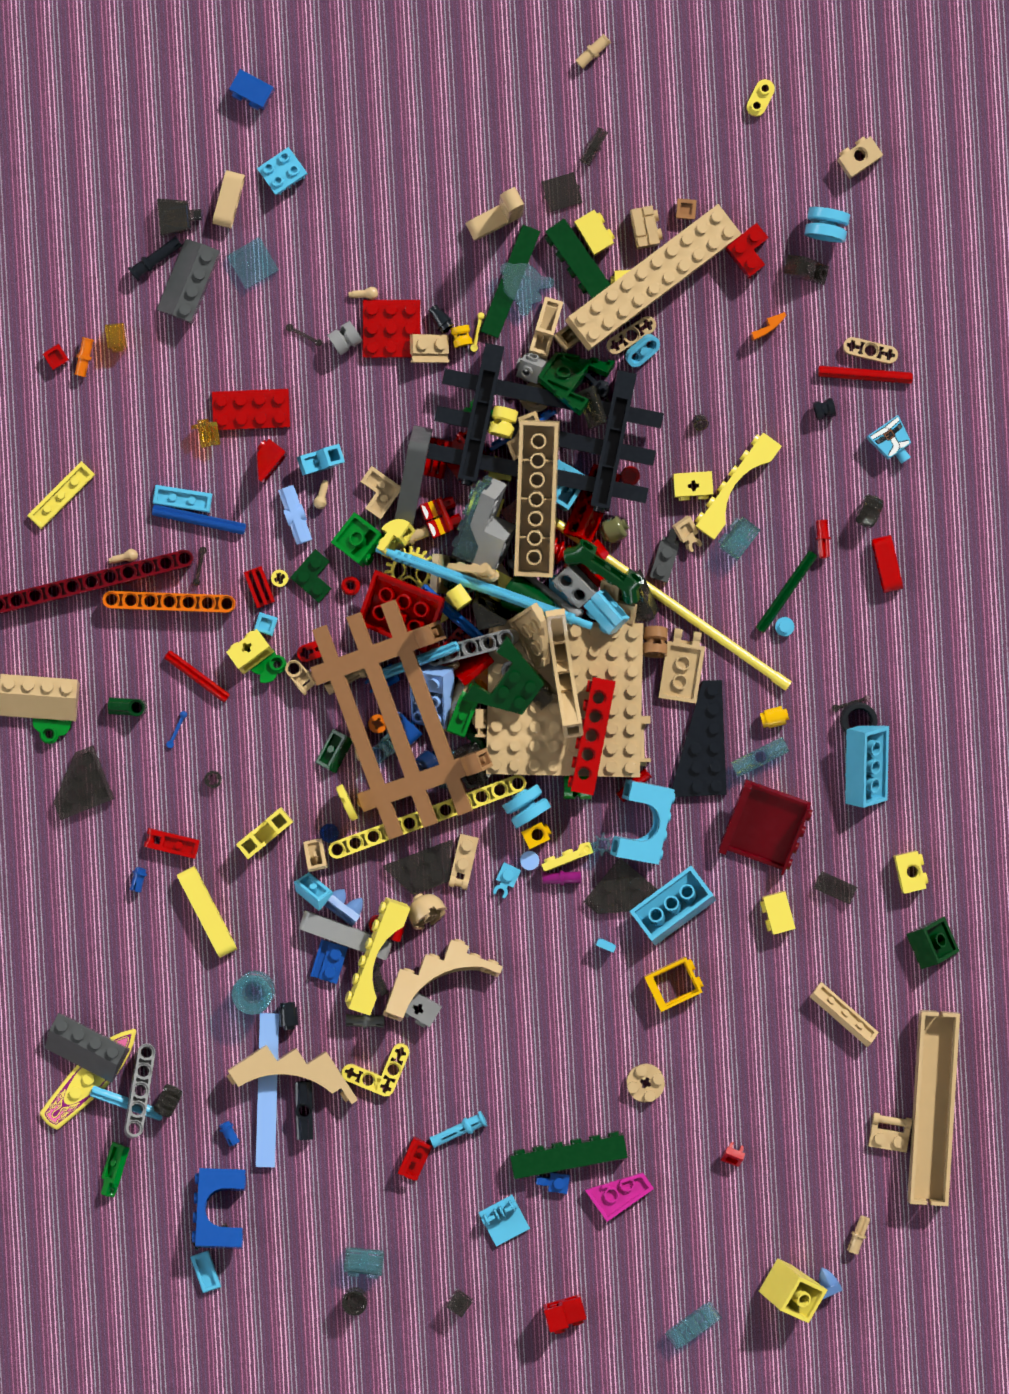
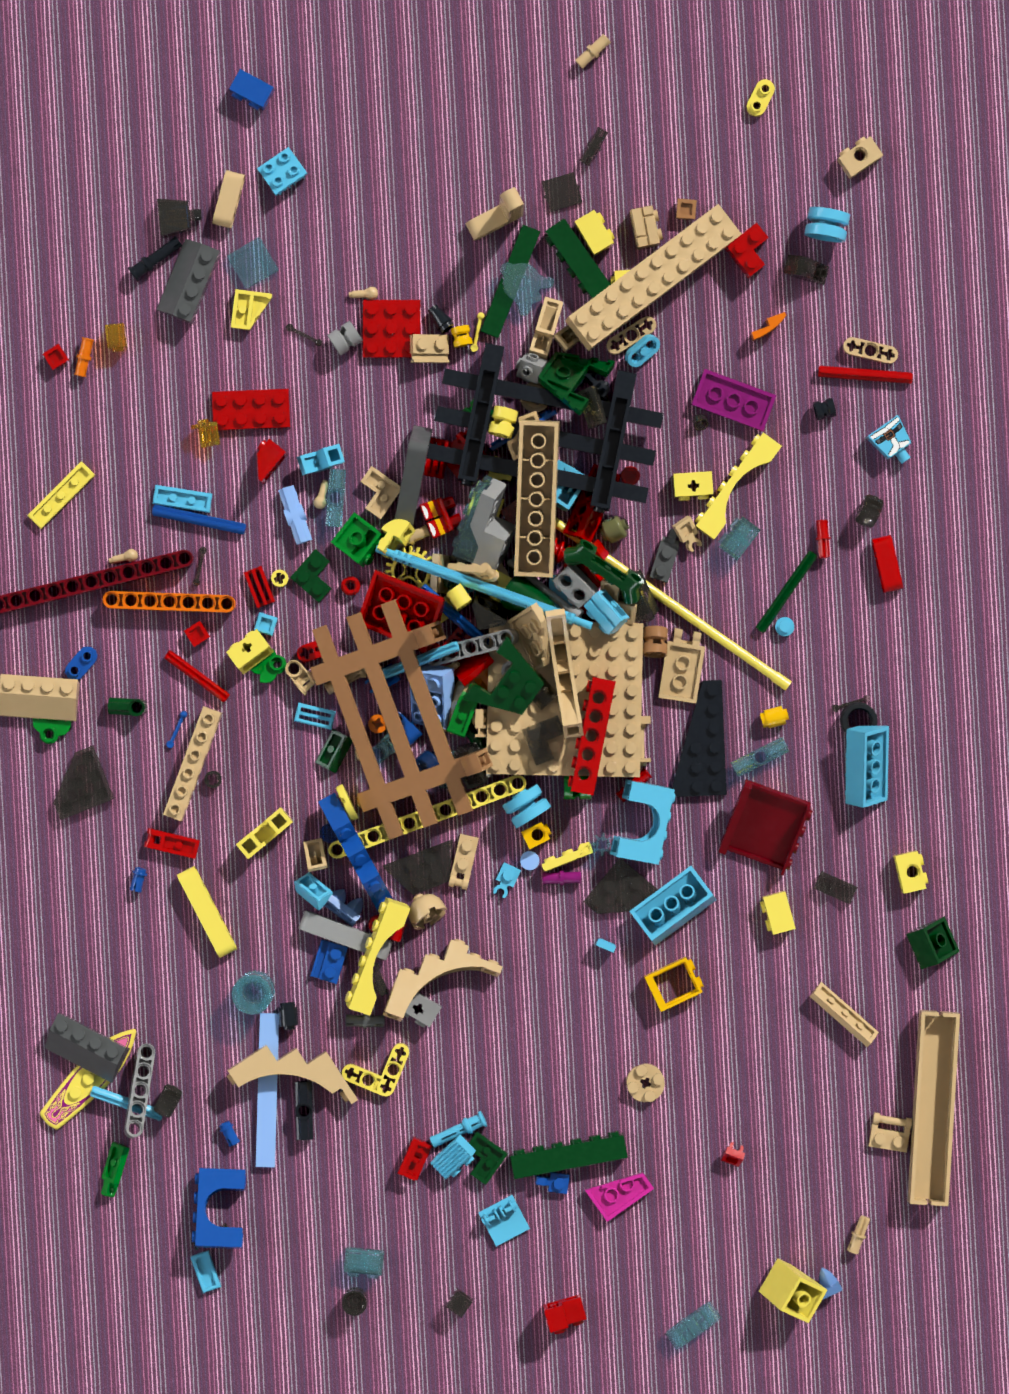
(81, 663): none -> blue plate
(192, 763): none -> tan brick
(197, 633): none -> red plate
(248, 308): none -> light yellow wing
(299, 712): none -> medium azure tile
(334, 511): none -> clear light blue piece
(354, 849): none -> blue arch
(453, 1157): none -> medium azure brick
(490, 1155): none -> dark green plate
(537, 737): none -> clear smoke plate
(733, 400): none -> magenta plate

